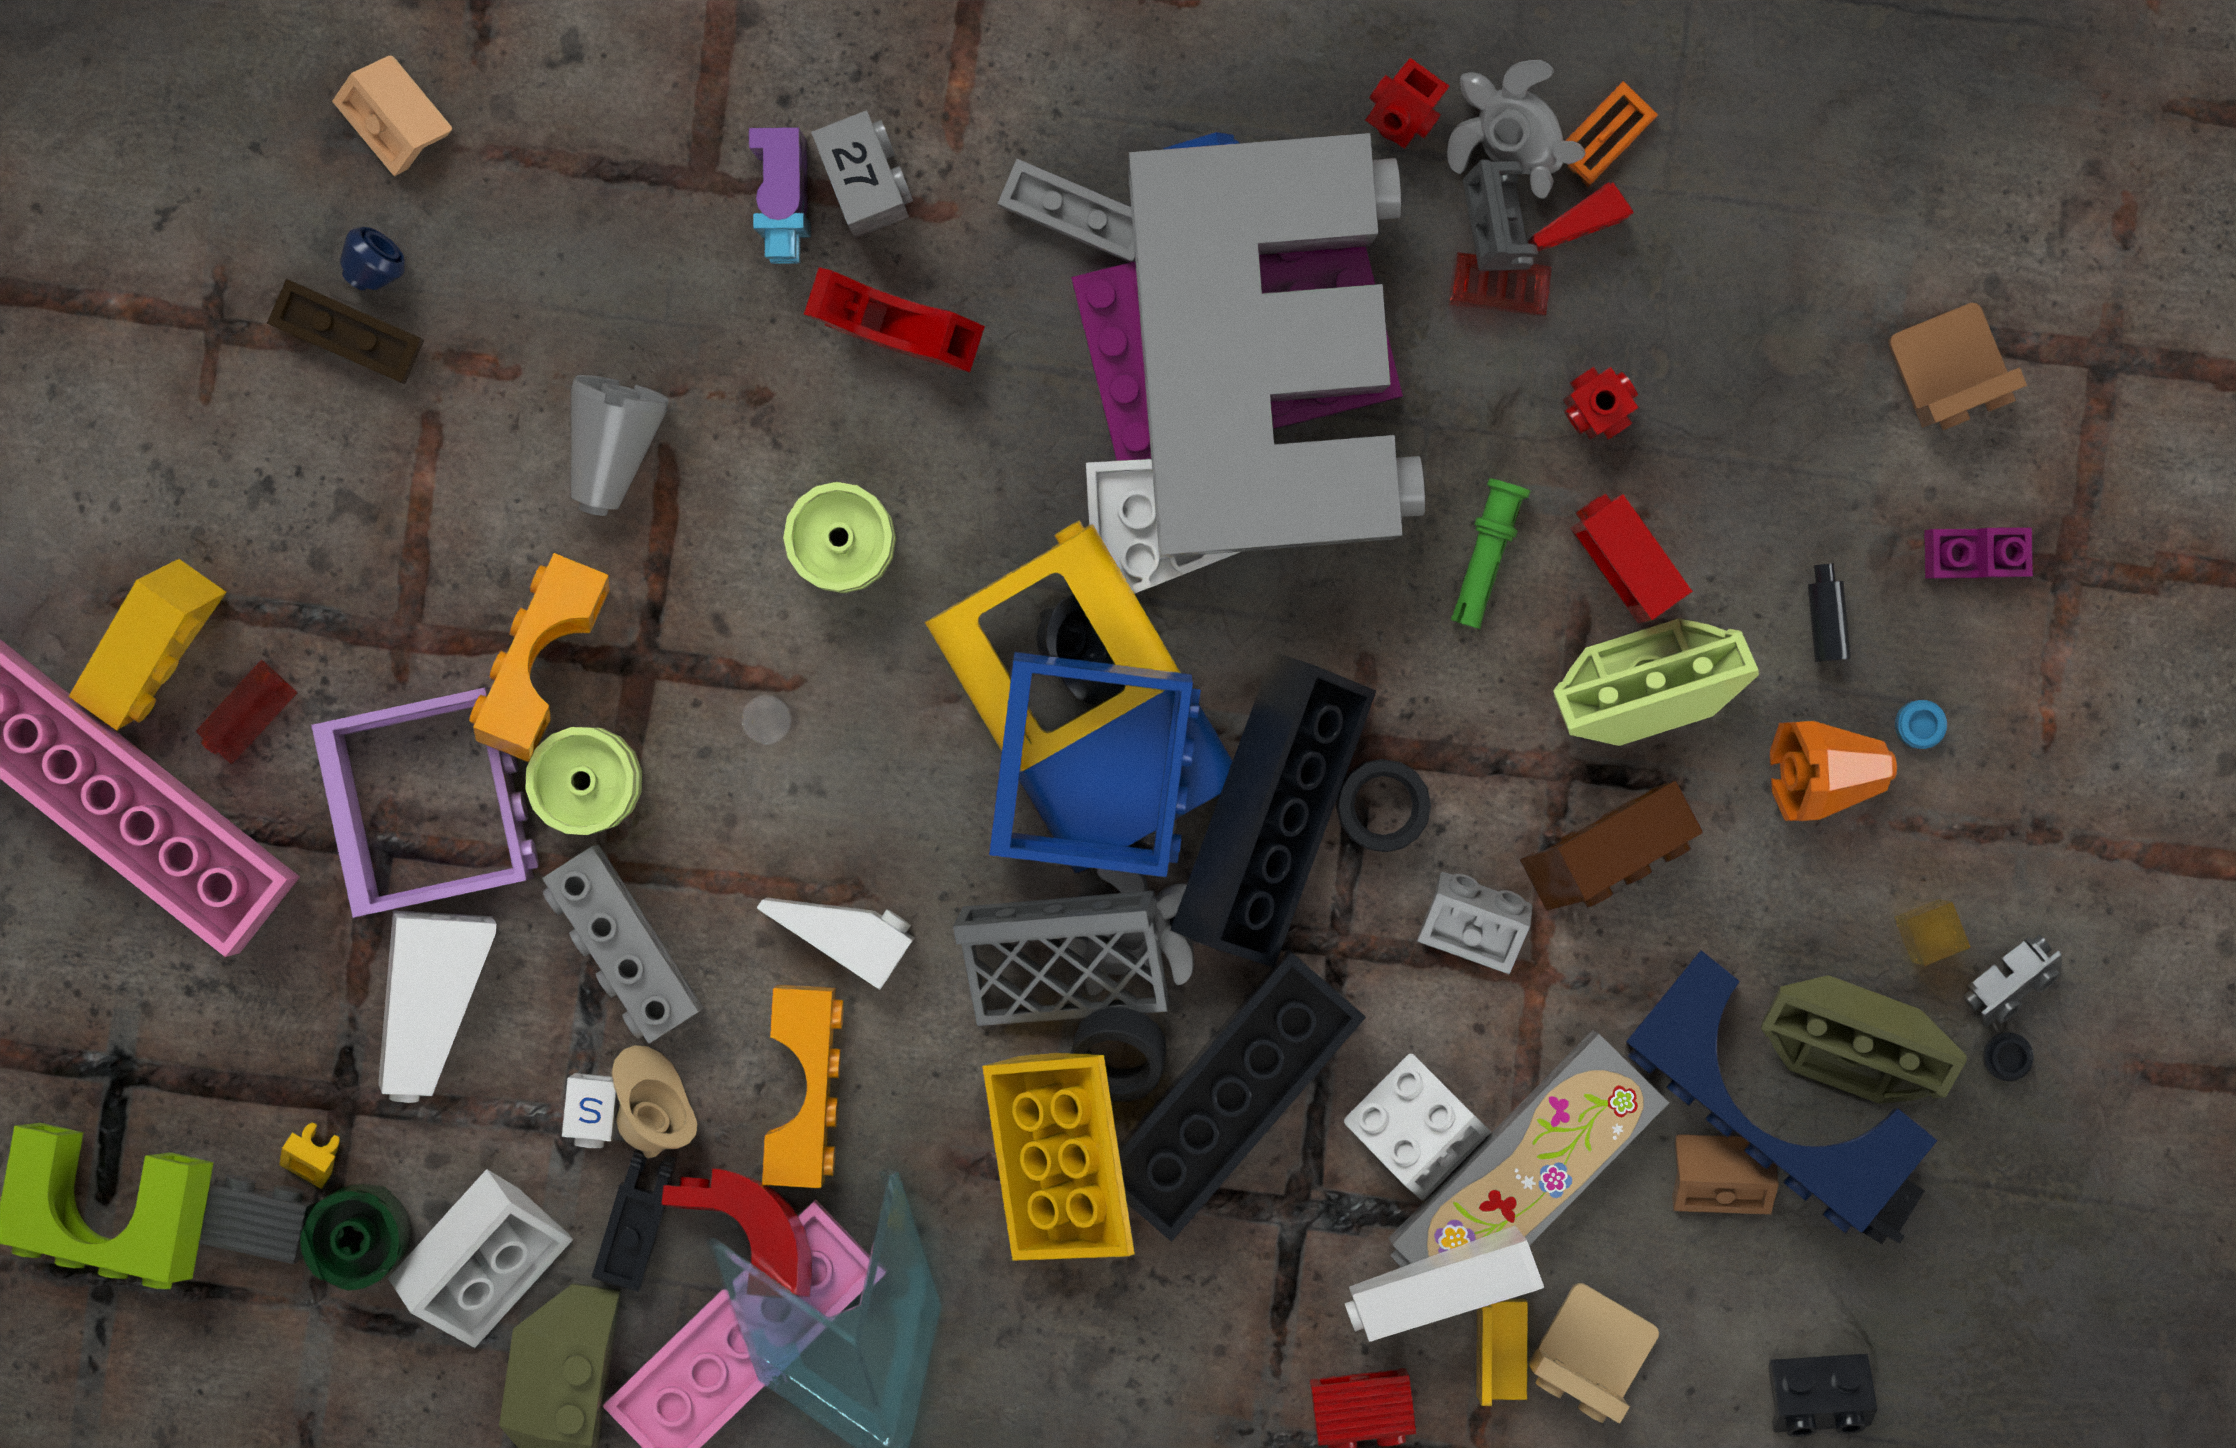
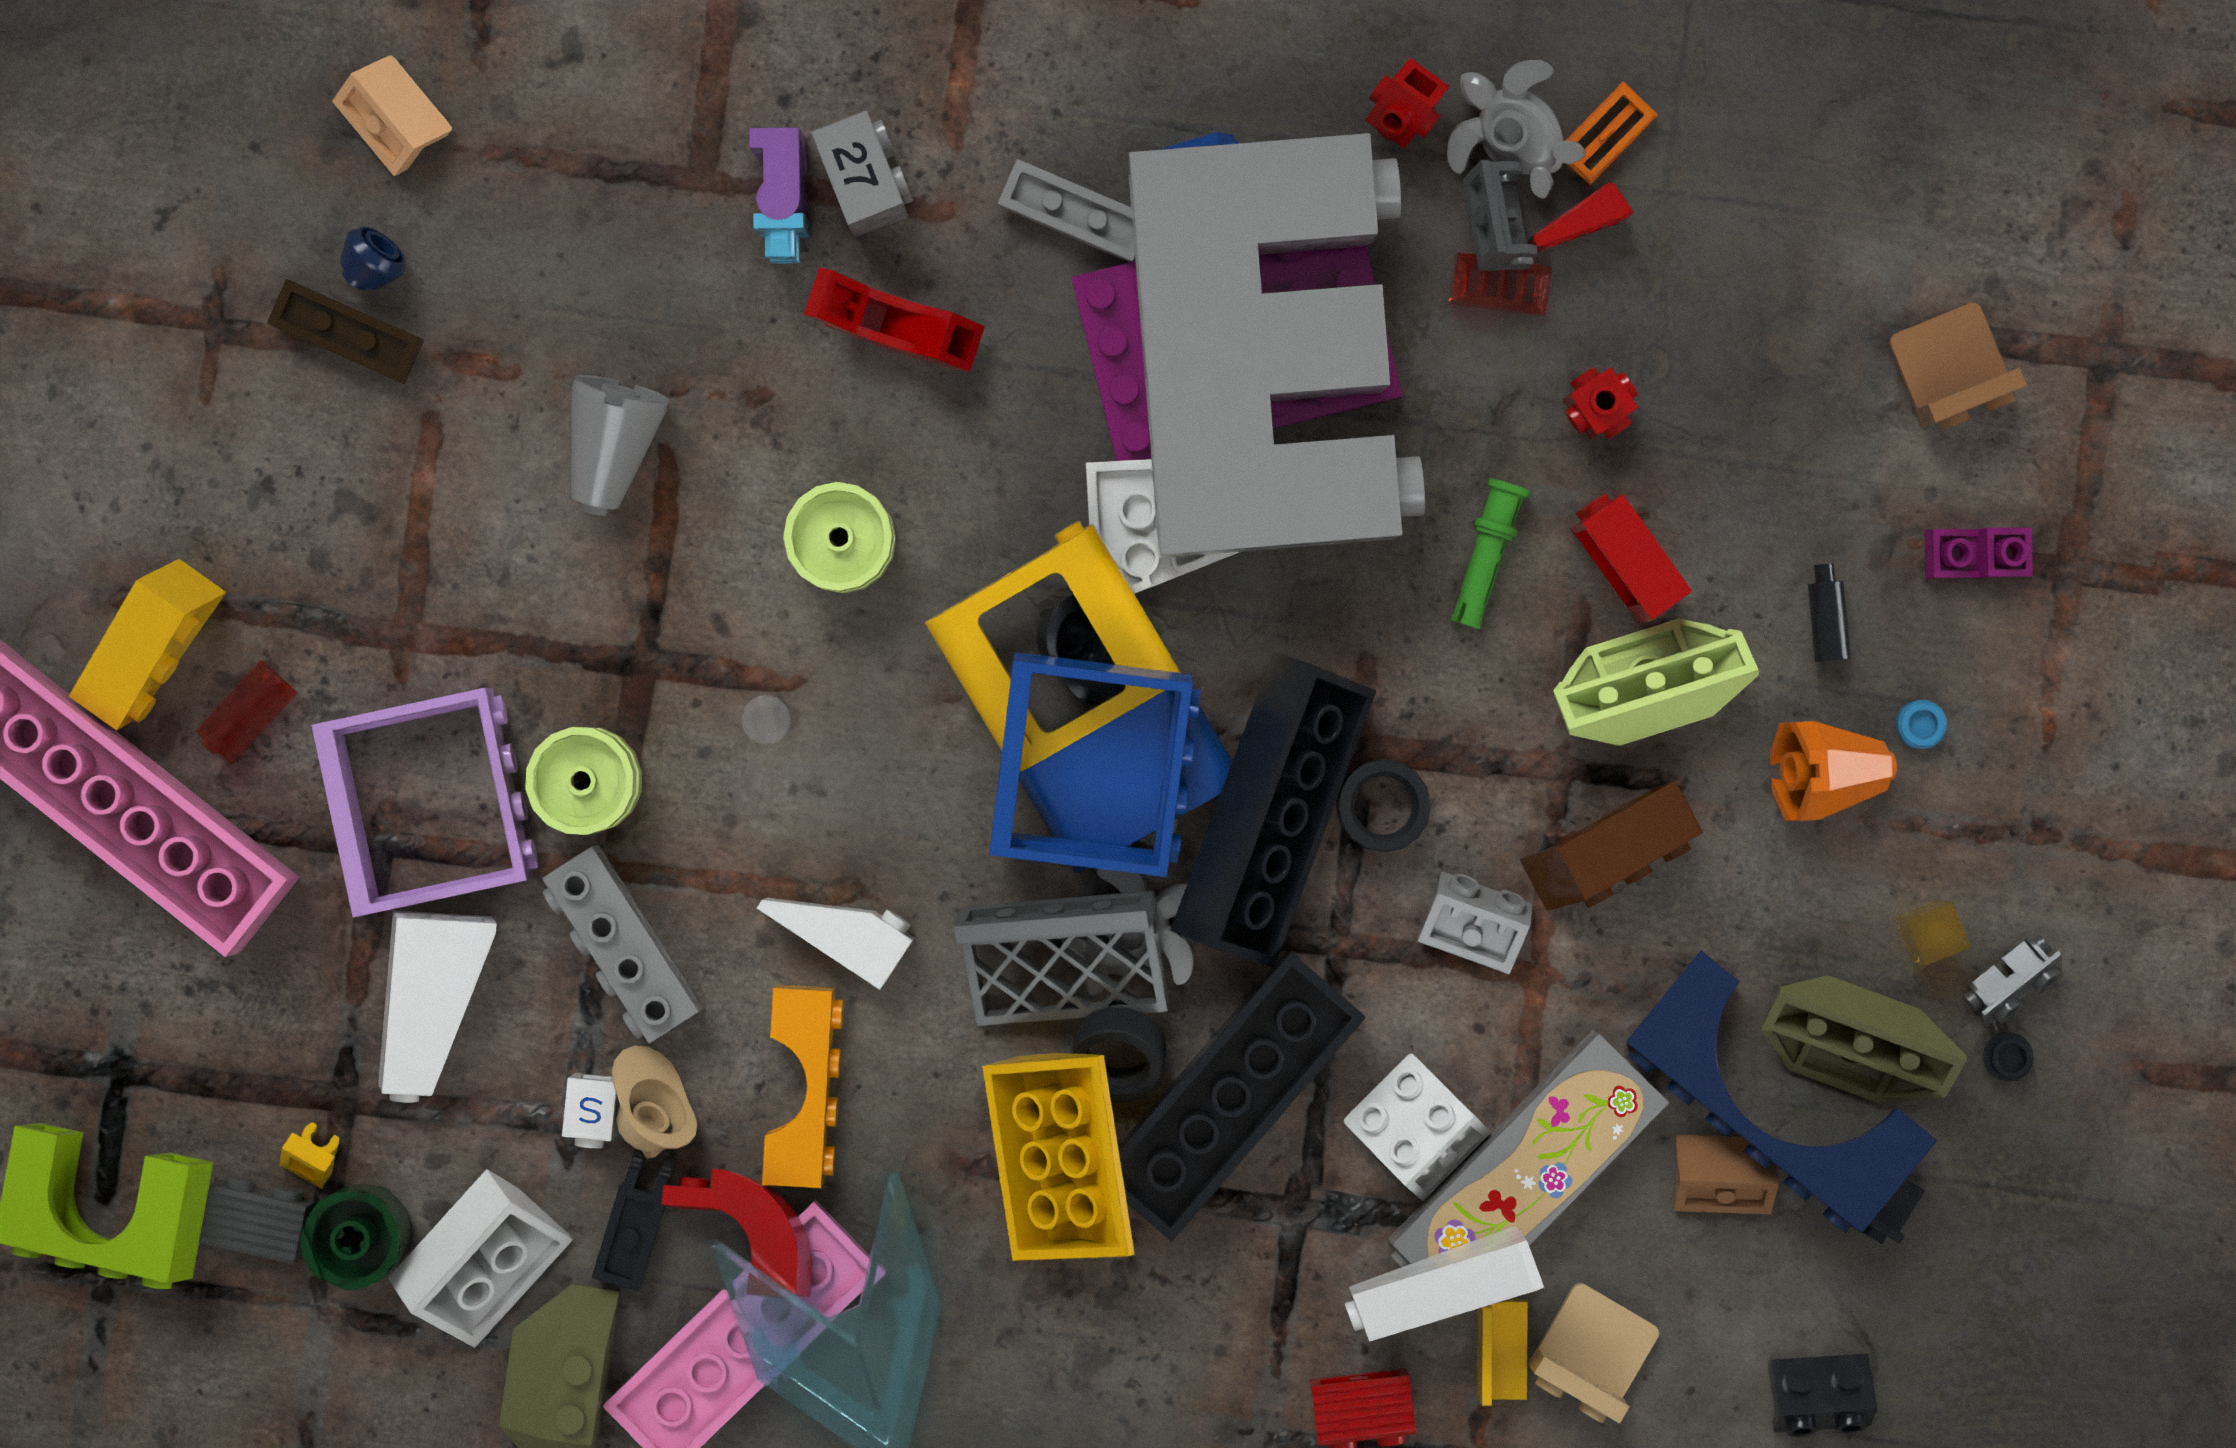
(564, 603): light orange arch -> none

